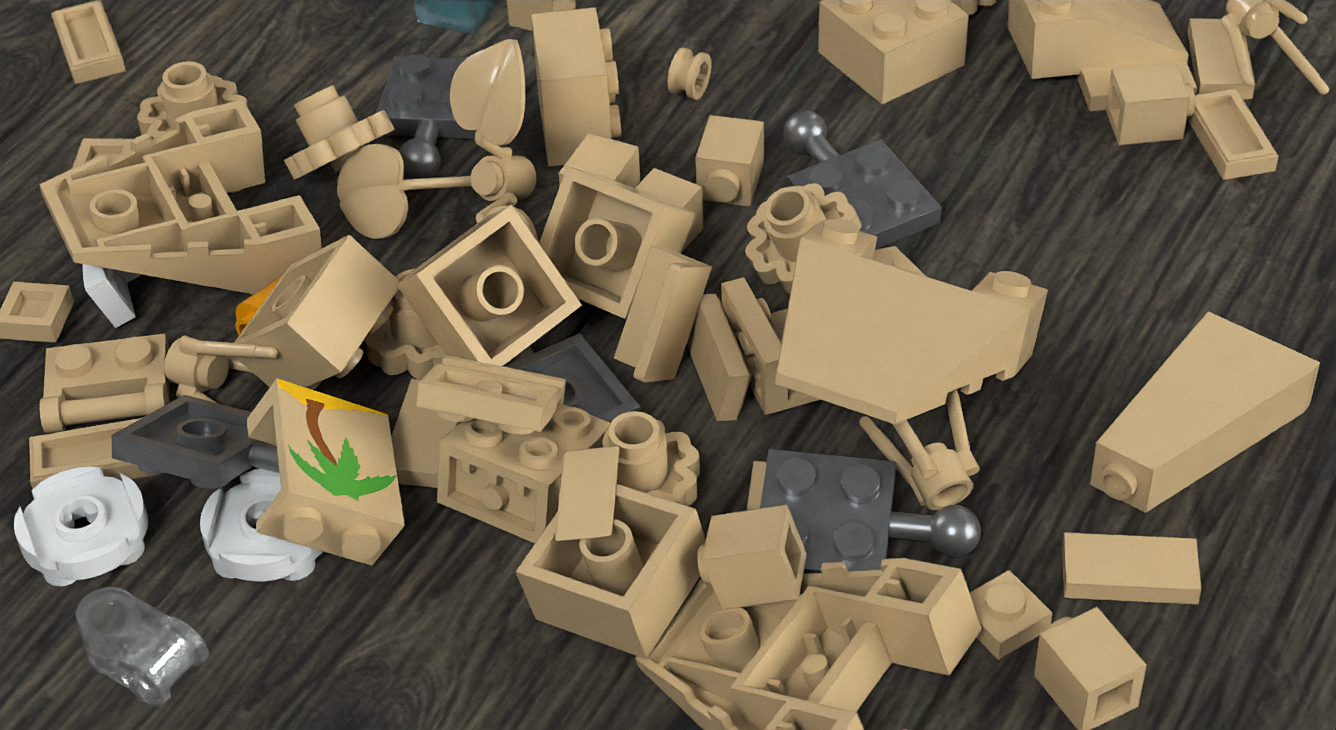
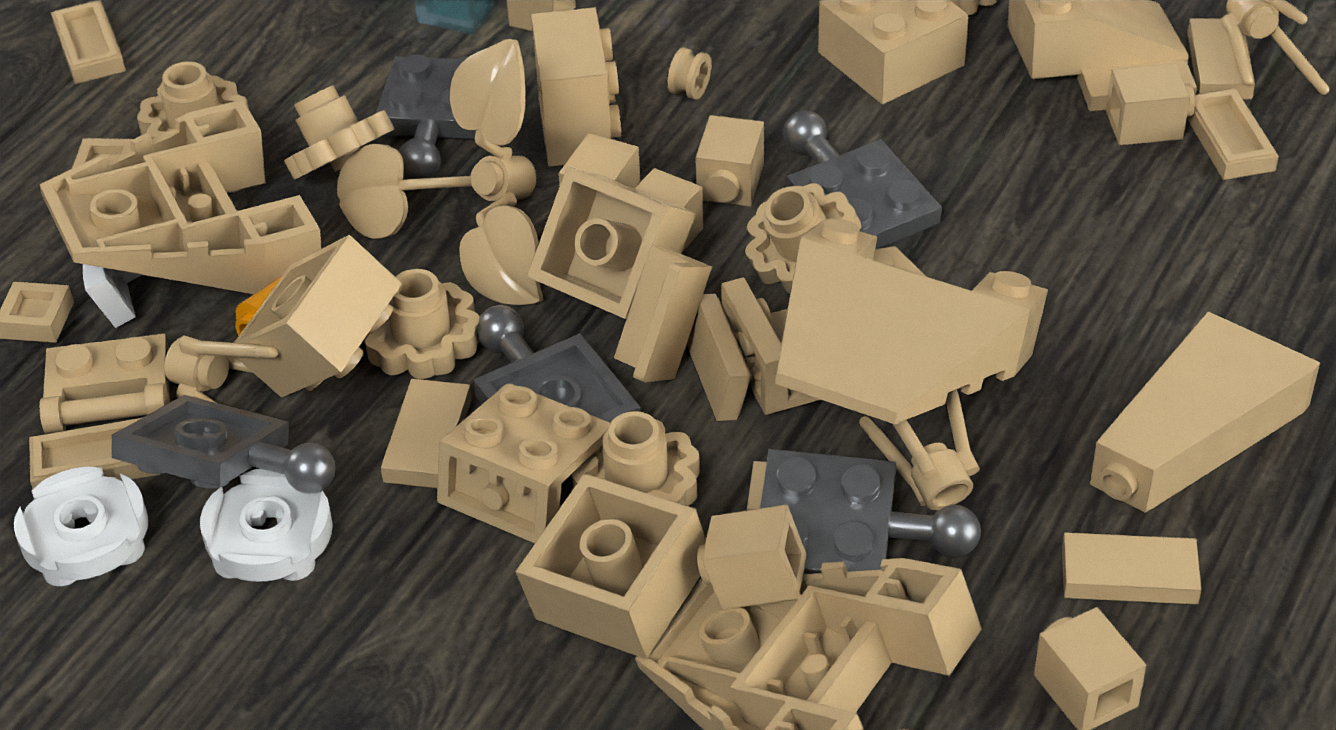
(137, 643): clear piece -> none
(333, 473): tan panel -> none
(489, 291): tan brick -> none
(489, 392): tan plate -> none
(587, 493): tan sticker -> none
(1008, 614): tan plate -> none

